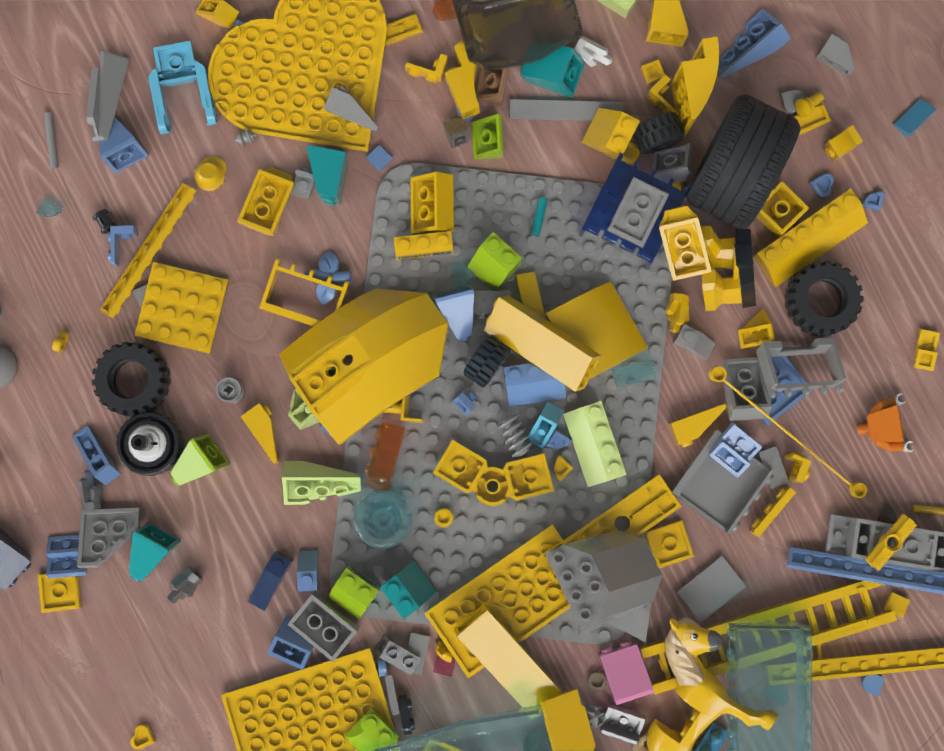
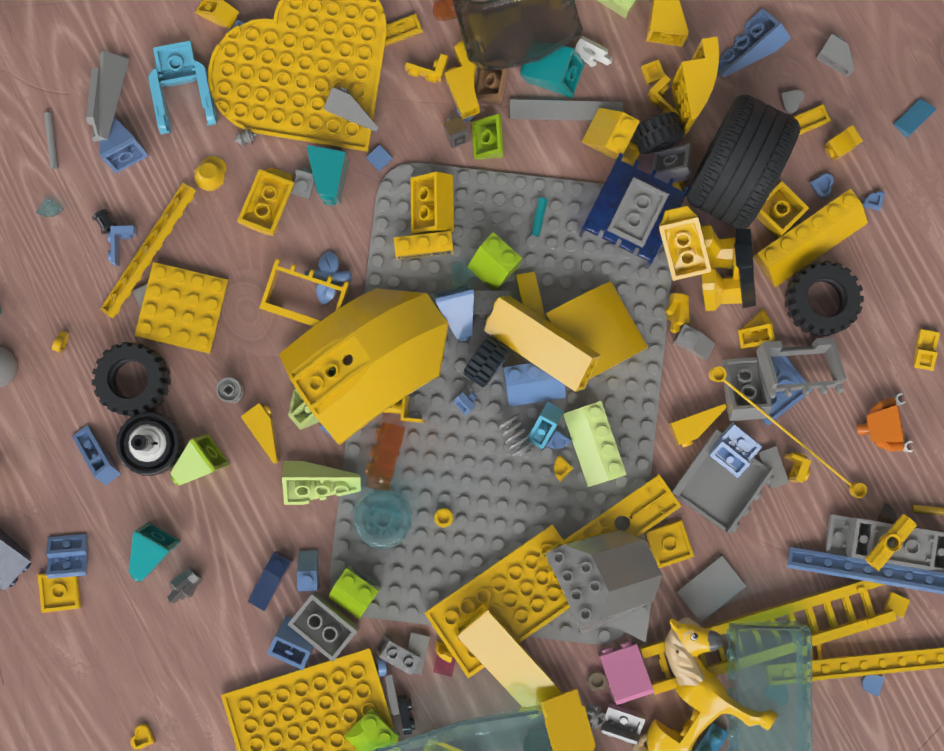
(90, 492): flat silver rock -> none
(104, 533): light grey plate -> none
(408, 589): teal slope -> none
(517, 479): yellow plate -> none
(634, 373): clear light blue slope -> none
(771, 511): yellow plate -> none
(806, 105): yellow pin -> none

